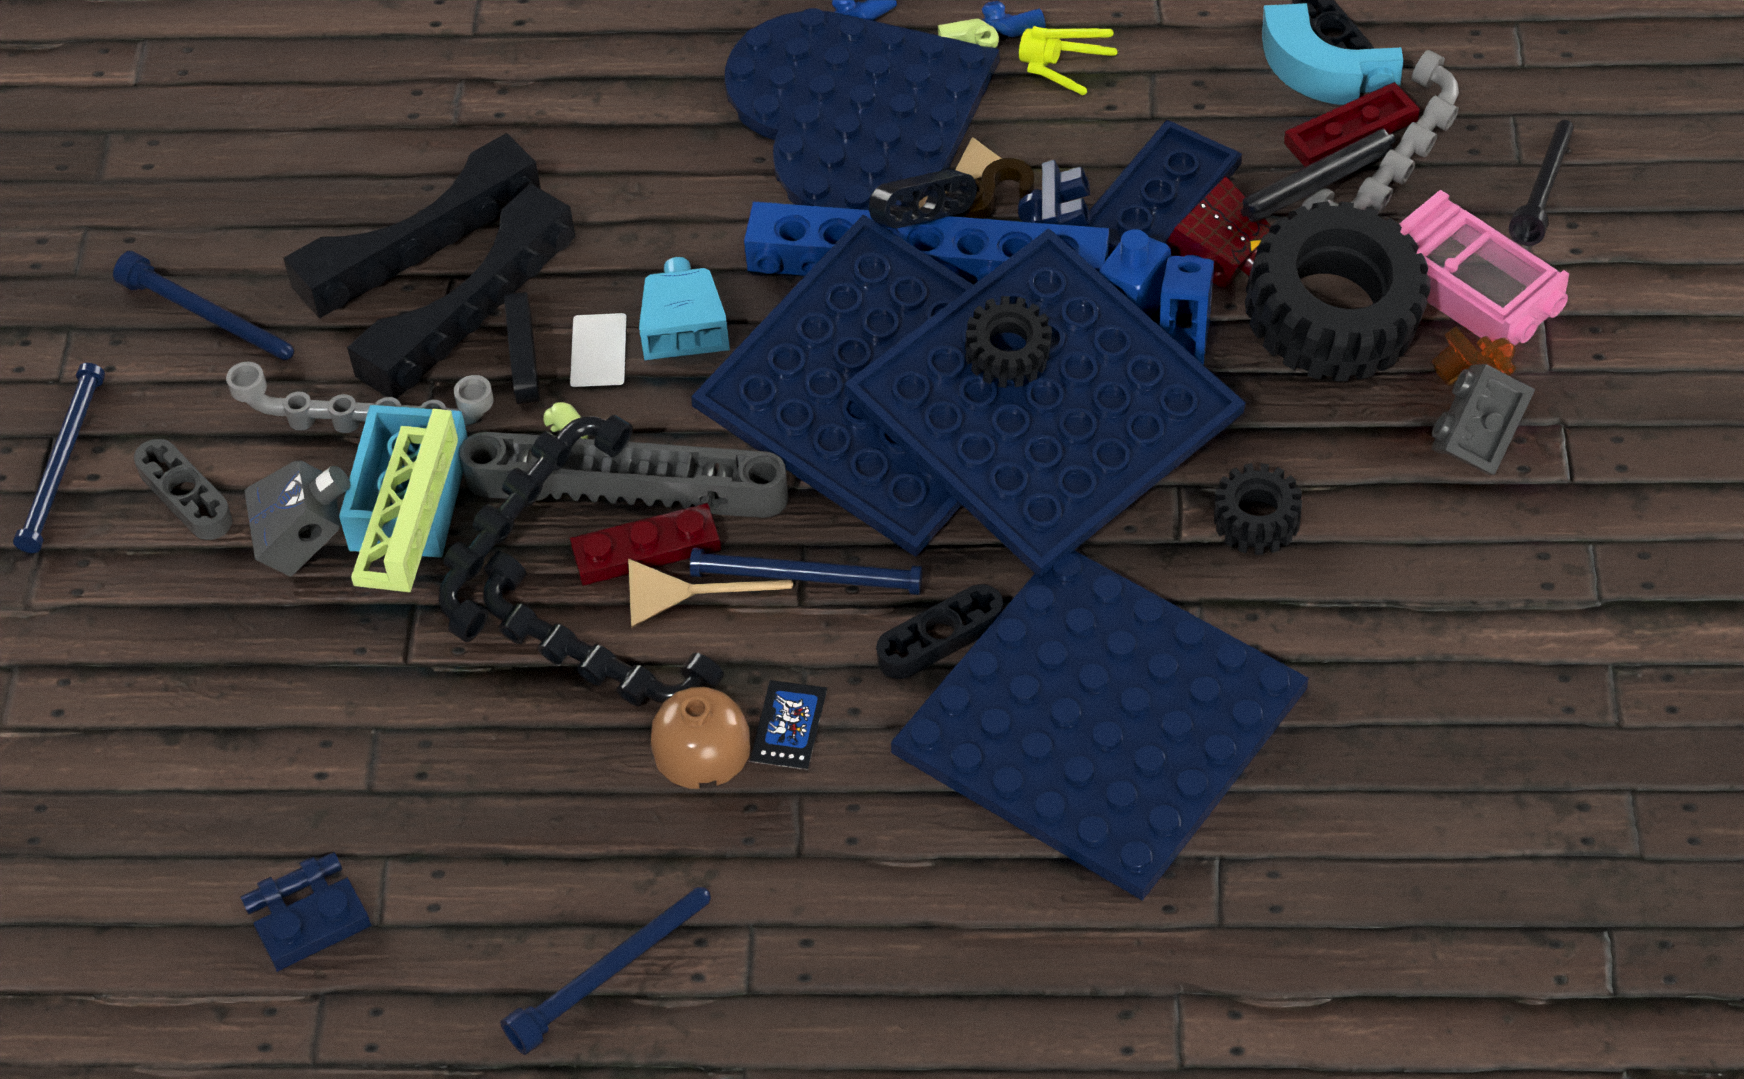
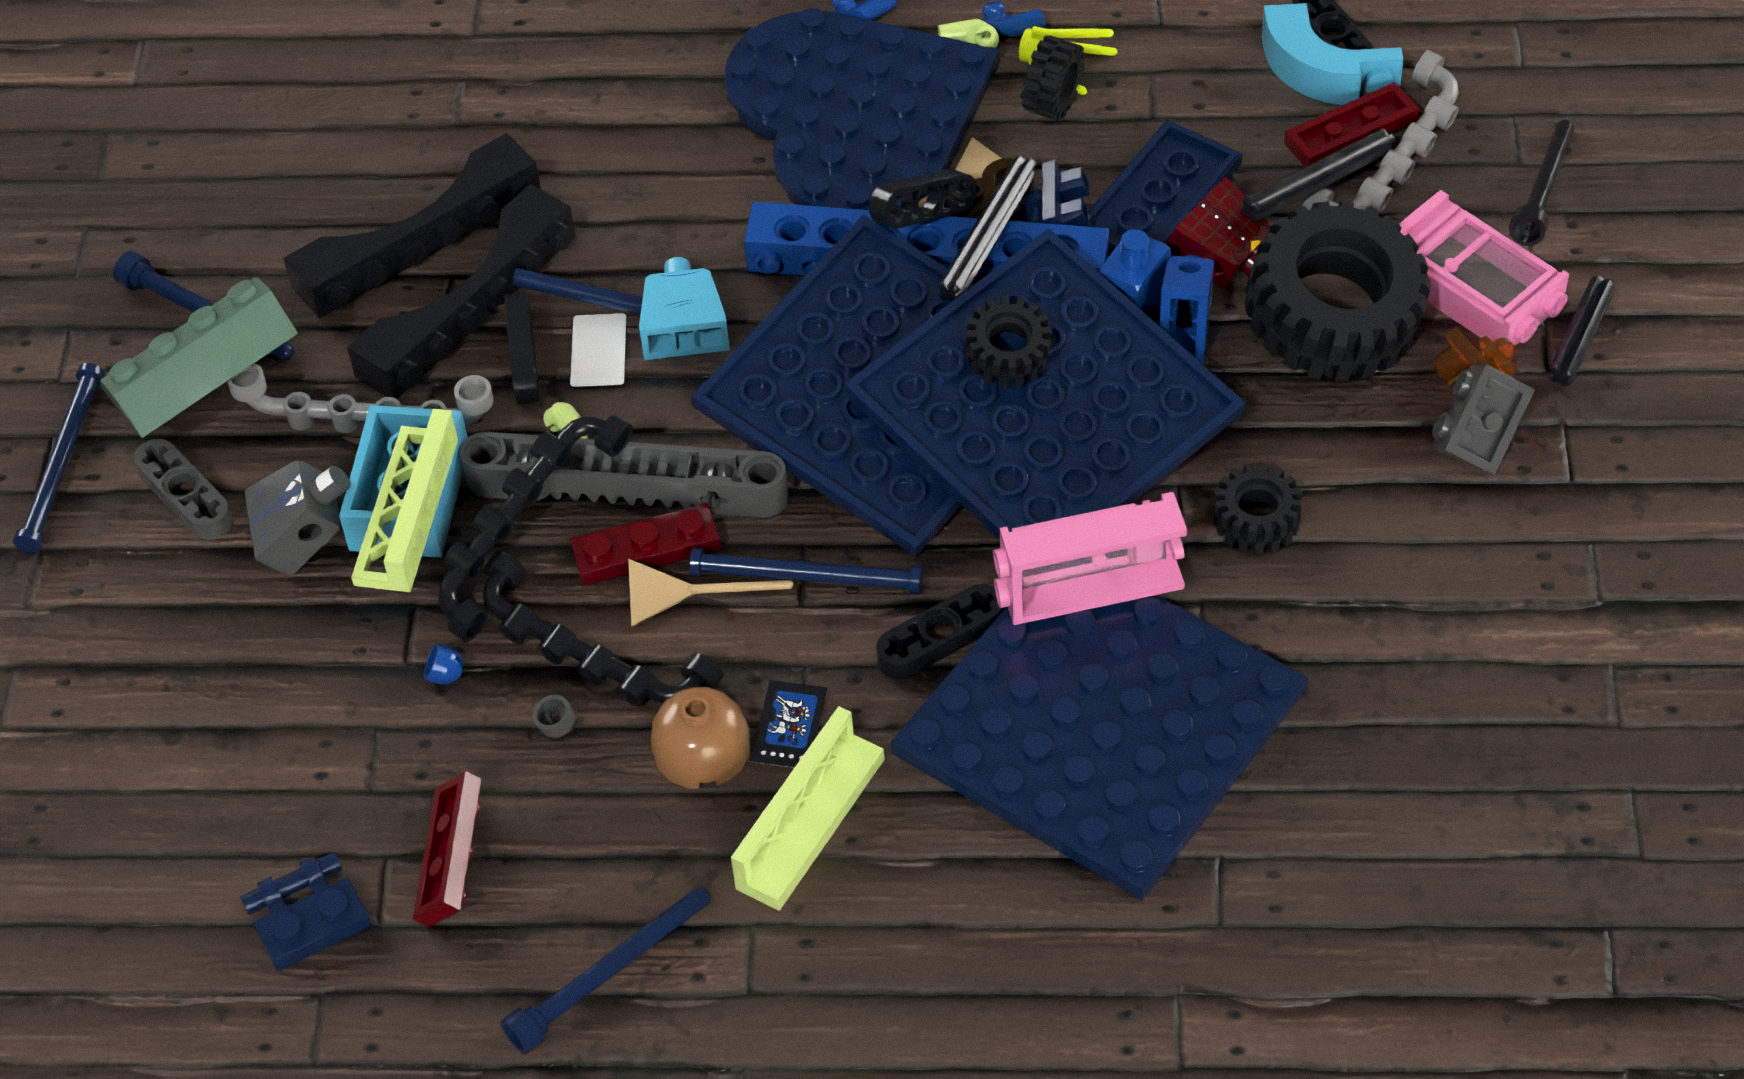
(198, 356): none -> sand green slope
(443, 665): none -> blue hinge
(447, 849): none -> dark red plate
(544, 720): none -> dark grey hinge
(577, 291): none -> dark blue bar
(805, 812): none -> yellowish green fence
(987, 229): none -> axle
(1053, 77): none -> black tyre
(1090, 560): none -> bright pink door
(1581, 330): none -> black axle

